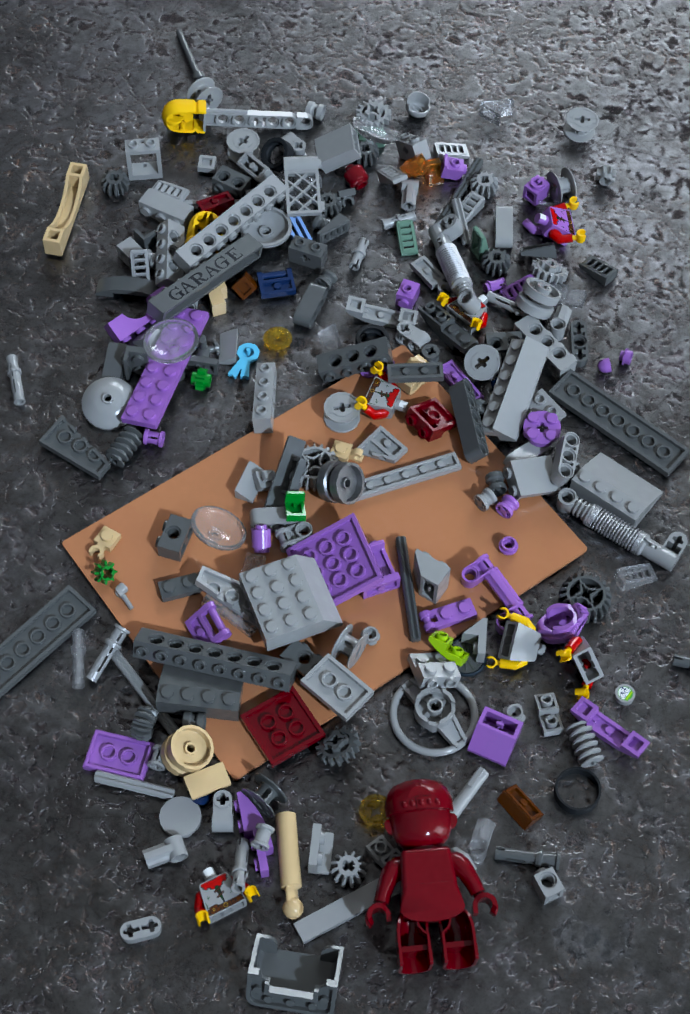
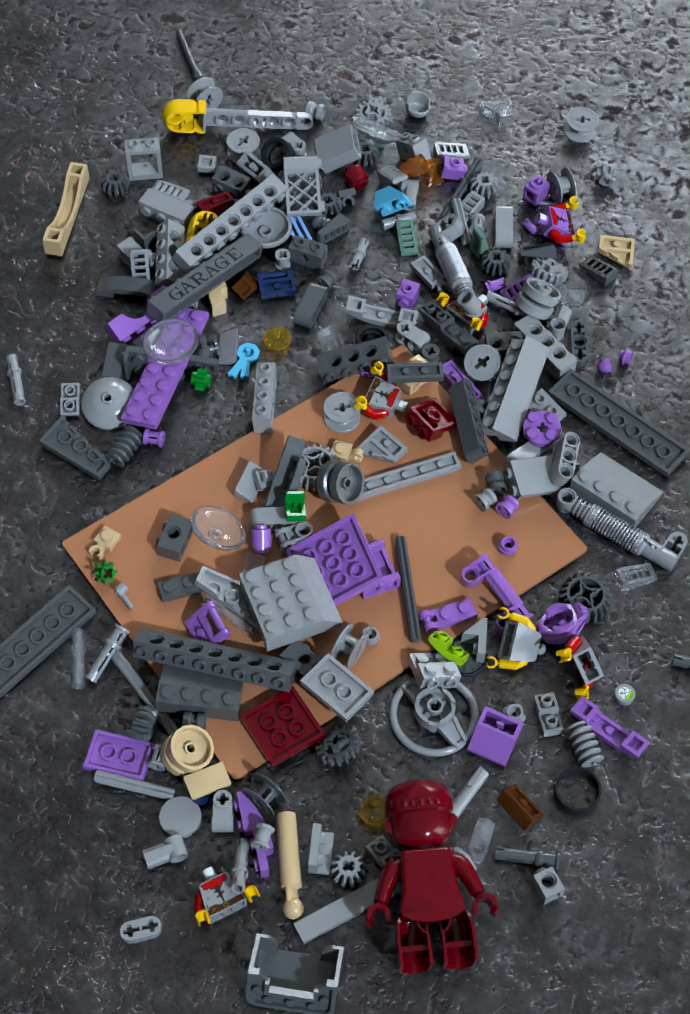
(70, 399): none -> light grey slope
(282, 259): none -> light grey bush
(390, 201): none -> medium azure slope
(430, 576): light grey slope -> none
(475, 222): none -> light grey bush
(617, 249): none -> tan wing

